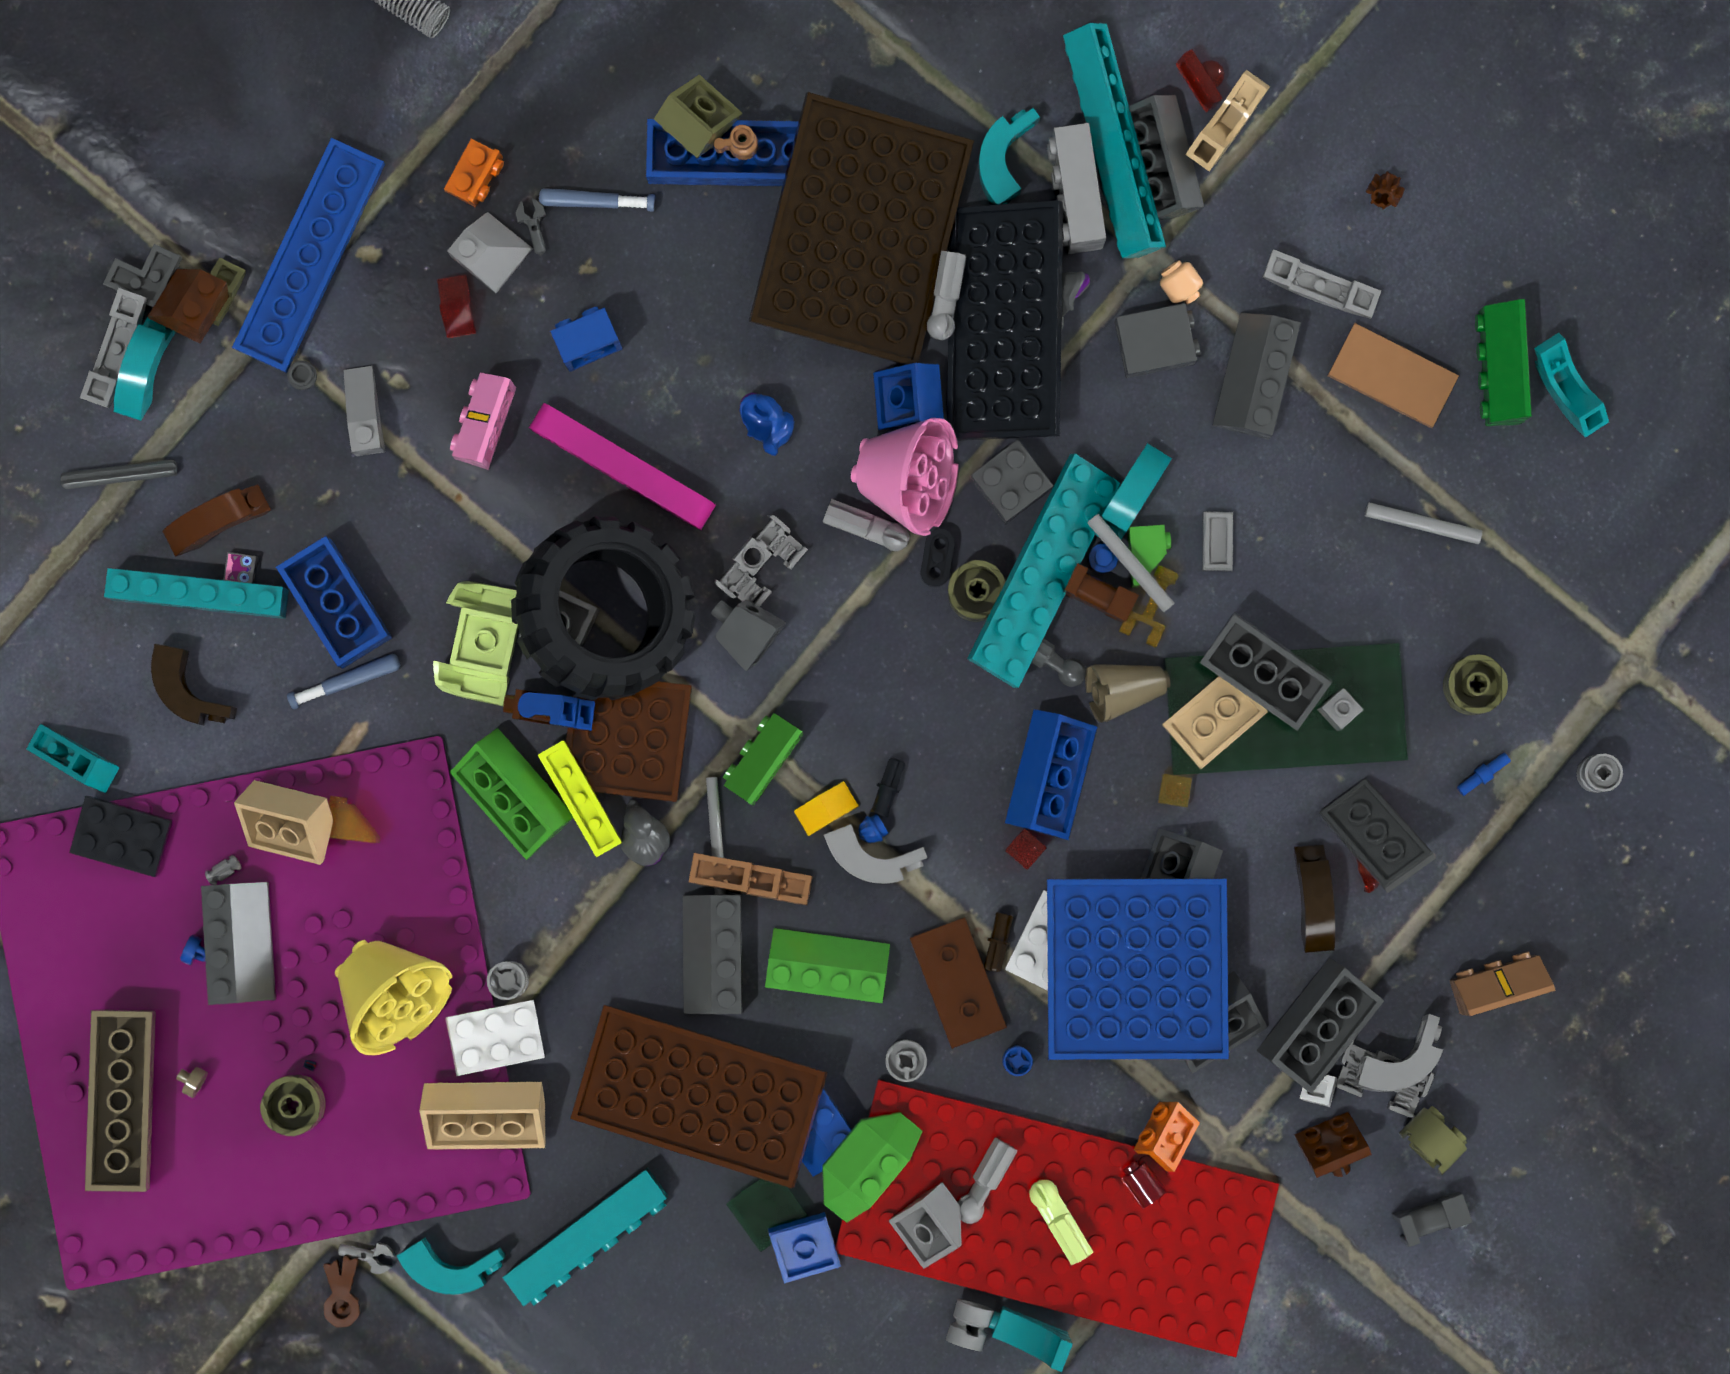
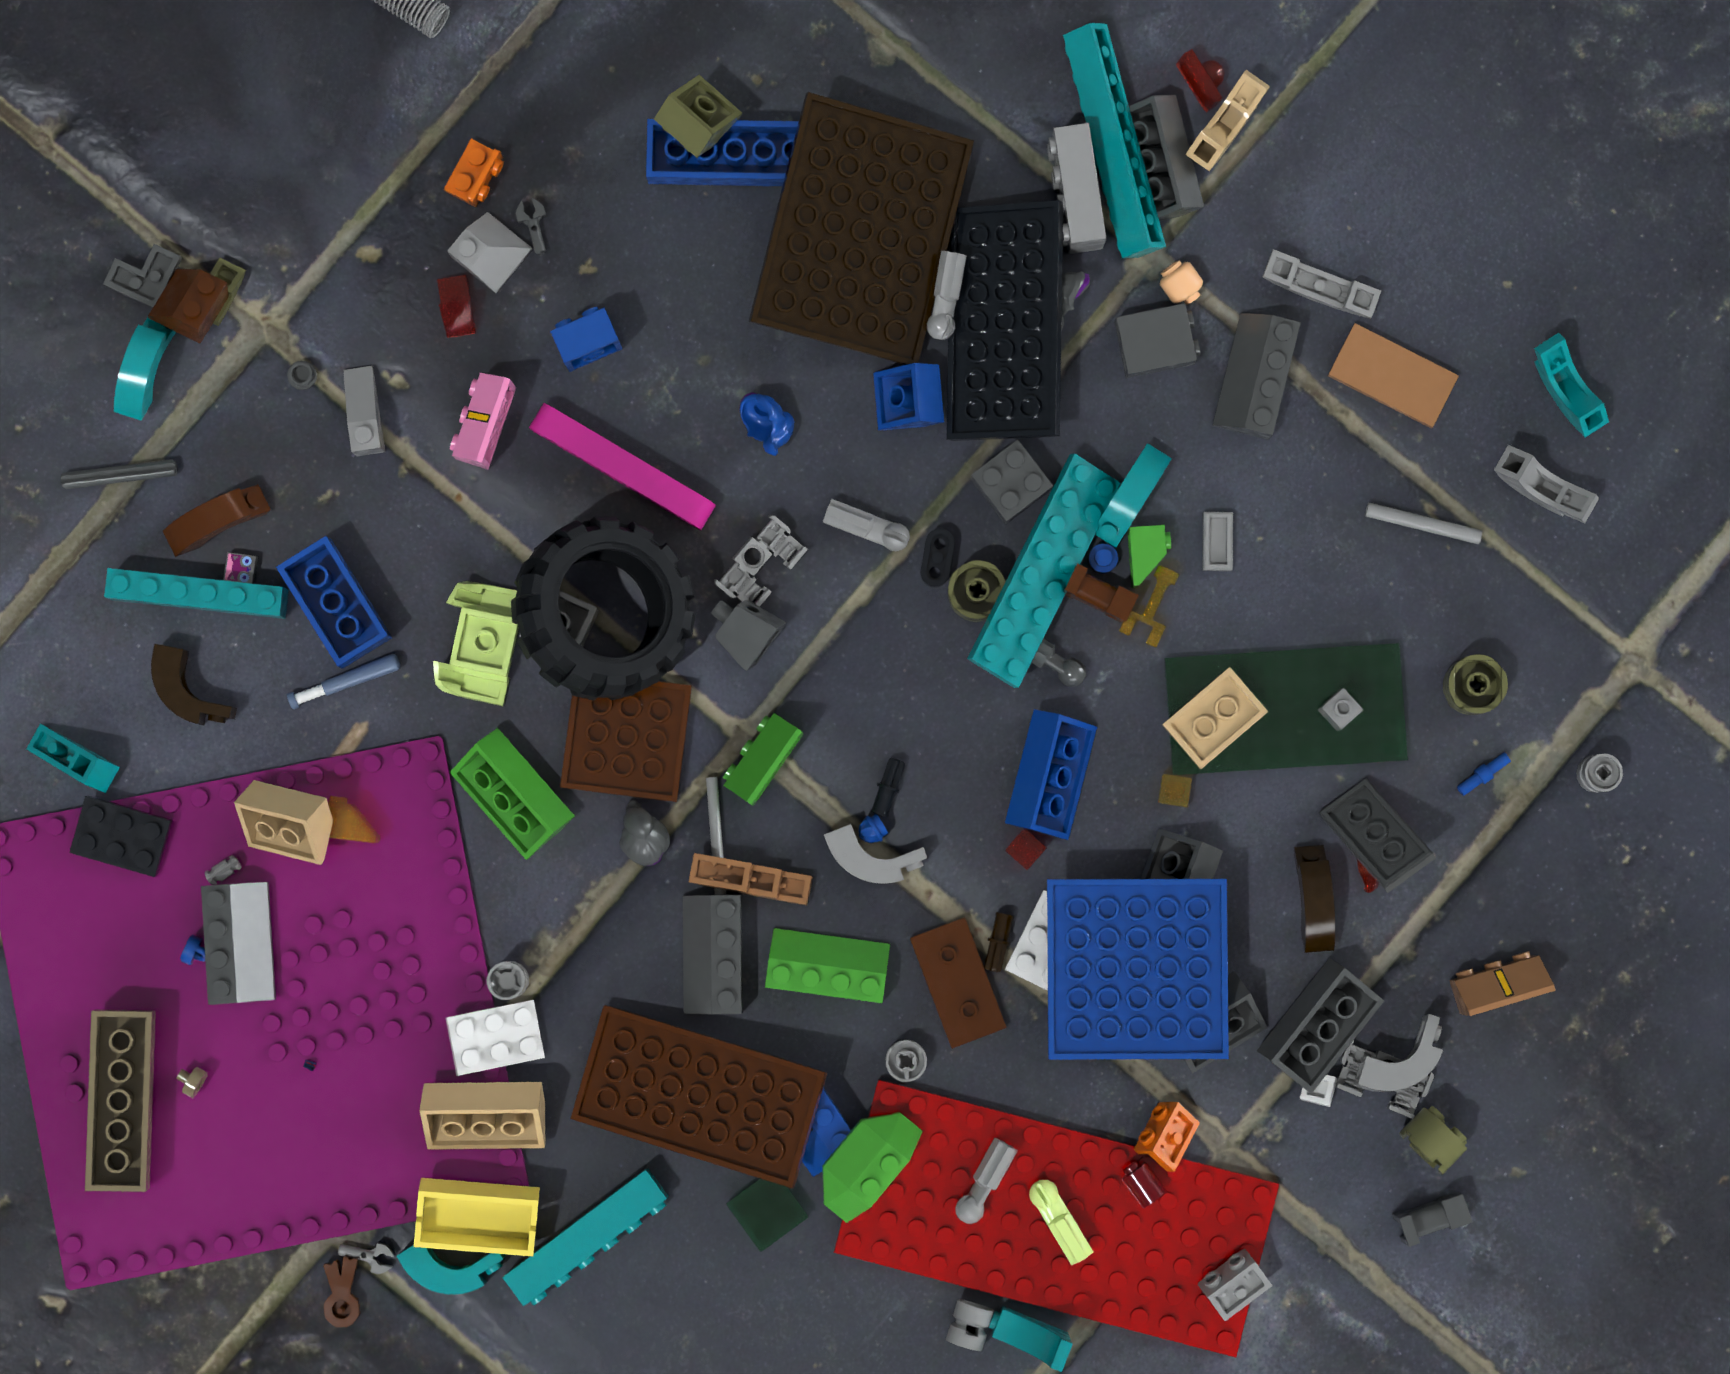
(126, 315): light grey slope -> none
(279, 1094): olive brick -> none
(308, 255): blue plate -> none
(389, 994): light yellow cone -> none
(476, 1217): none -> light yellow piece
(550, 709): blue hips -> none
(576, 198): sand blue piece -> none
(580, 798): neon yellow plate -> none
(741, 143): medium nougat piece -> none
(804, 1247): plate -> none
(826, 808): yellow slope -> none
(910, 473): bright pink cone -> none
(930, 1225): light grey slope -> none
(993, 173): teal arch -> none
(1019, 1064): blue wheel -> none
(1123, 688): dark tan cone -> none
(1131, 563): light grey piece -> none
(1234, 1284): none -> light grey bracket
(1266, 671): dark grey slope -> none
(1333, 1145): reddish brown plate -> none
(1385, 190): reddish brown gear -> none
(1503, 363): green slope -> none
(1541, 486): none -> light grey arch

